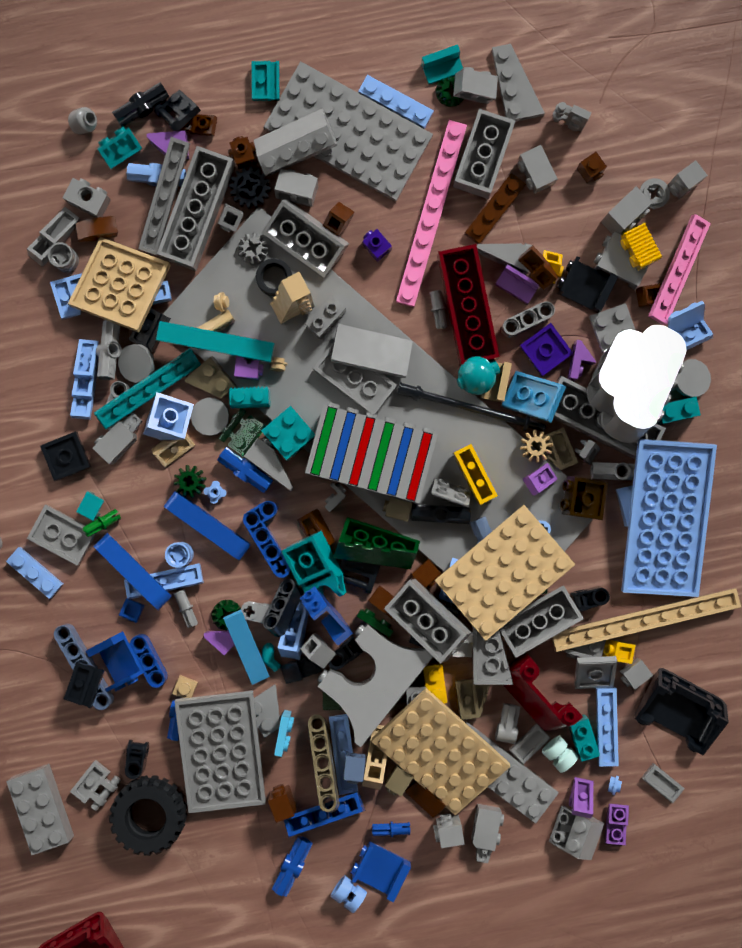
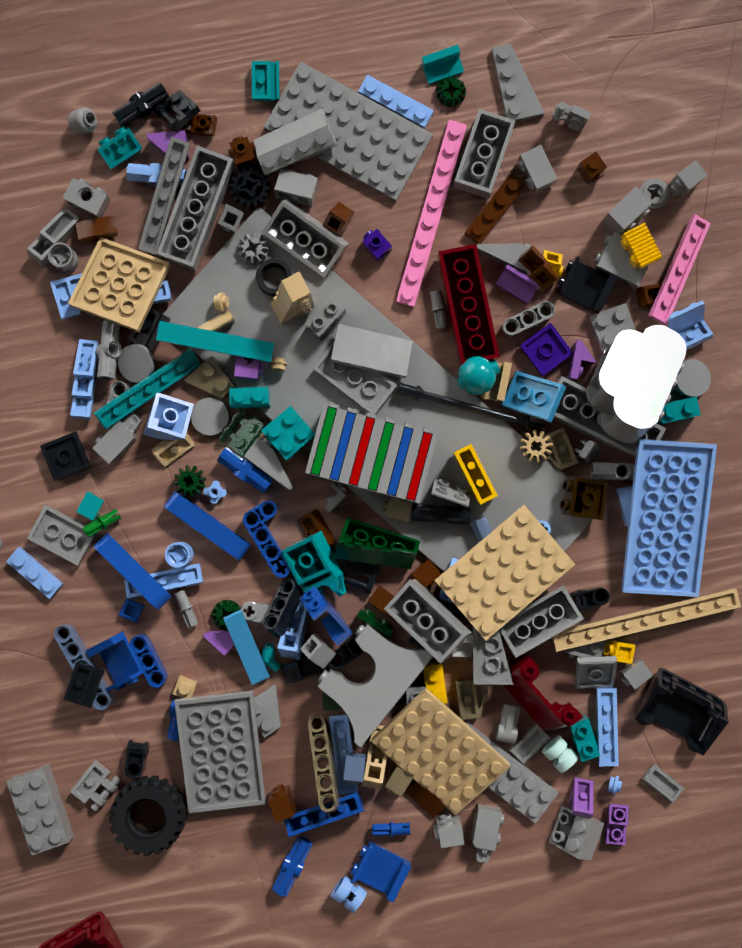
(283, 740): medium azure plate -> none
(475, 85): light grey brick -> none
(540, 479): medium lavender slope -> none

